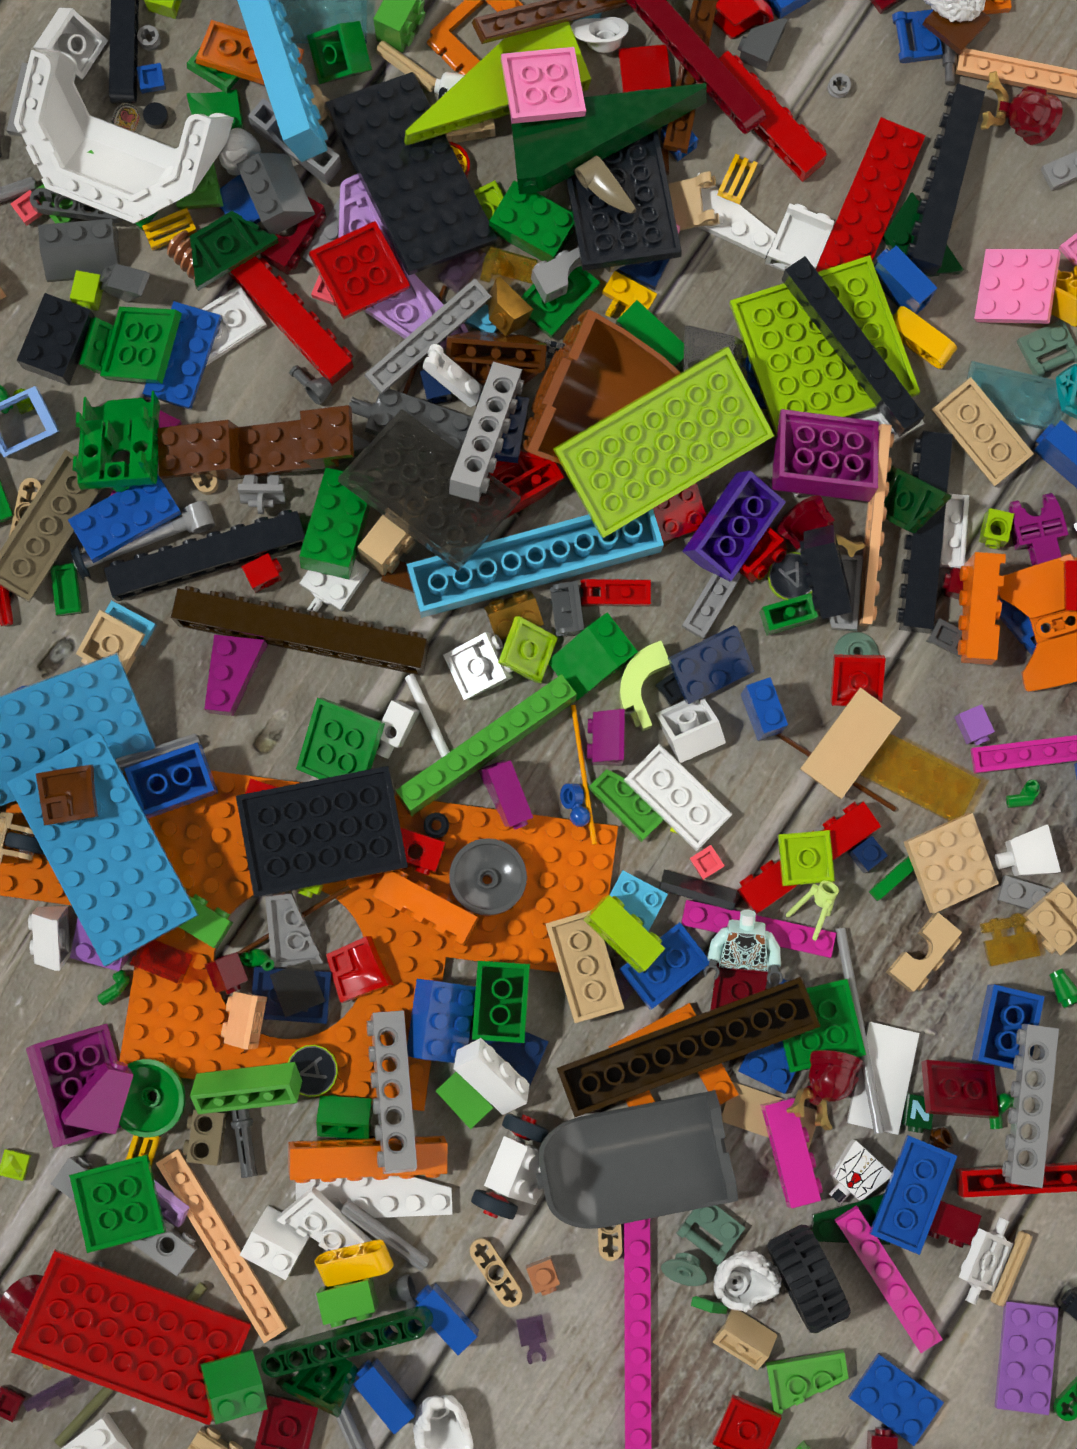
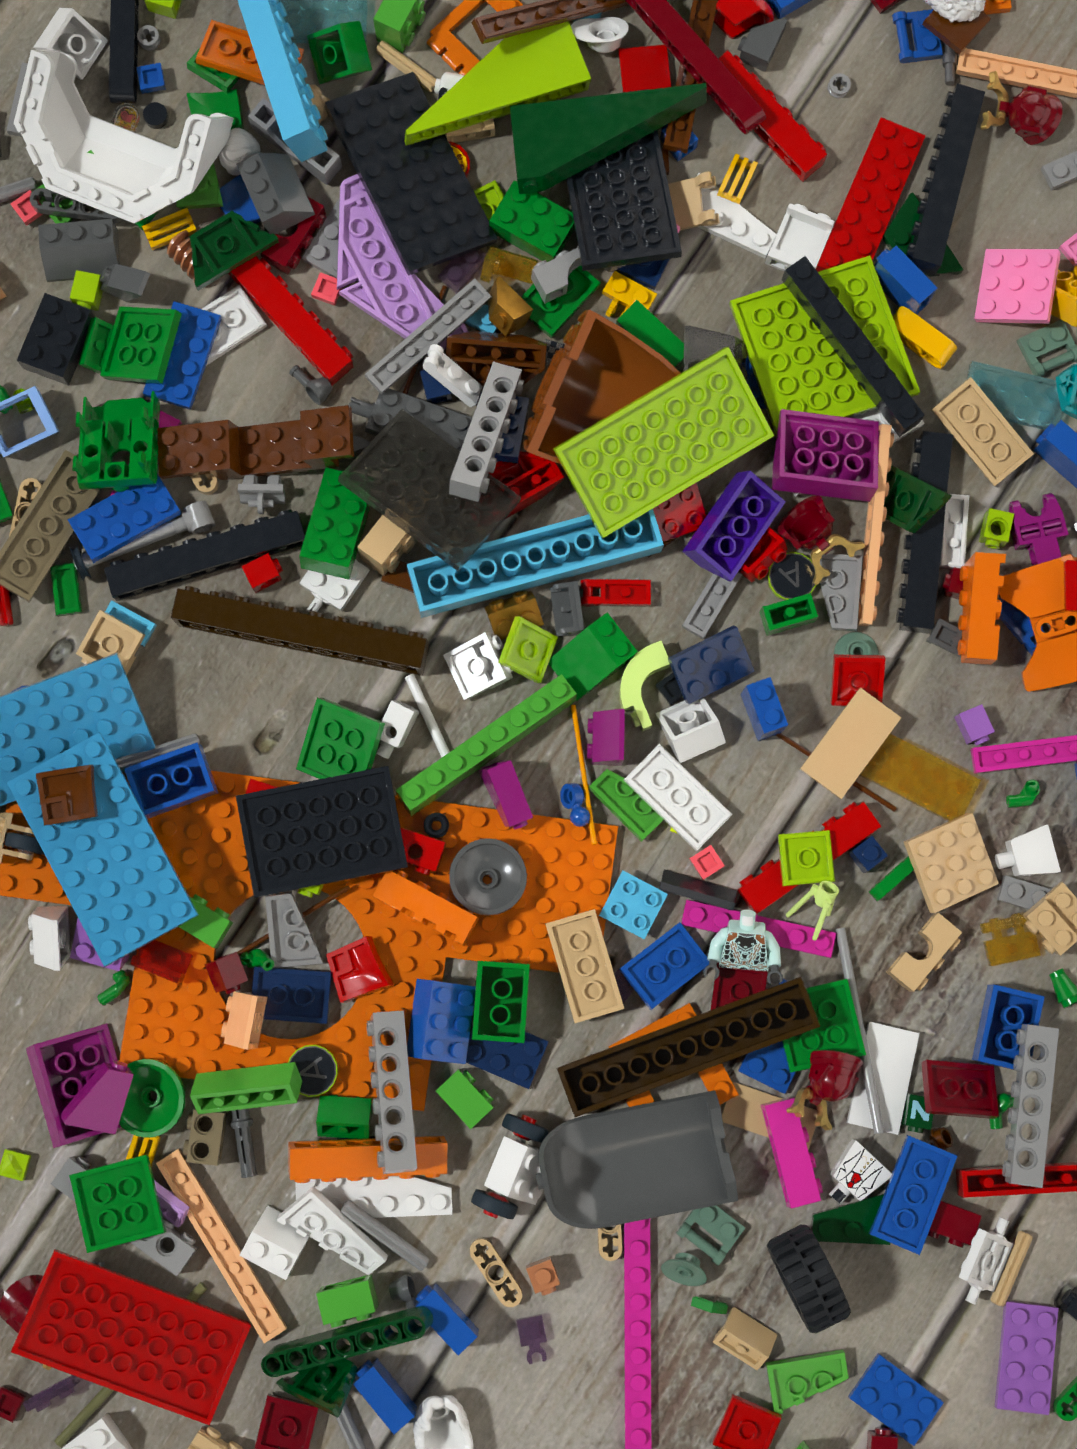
(230, 671): magenta wedge -> none
(233, 1387): green slope -> none
(297, 988): clear smoke piece -> none
(354, 1263): yellow beam -> none
(359, 270): red plate -> none
(491, 1076): white brick -> none
(543, 85): bright pink plate -> none
(601, 181): dark tan piece -> none
(624, 933): lime brick -> none
(754, 1280): white hair -> none
(825, 572): black brick -> none
(888, 1279): dark pink plate -> none

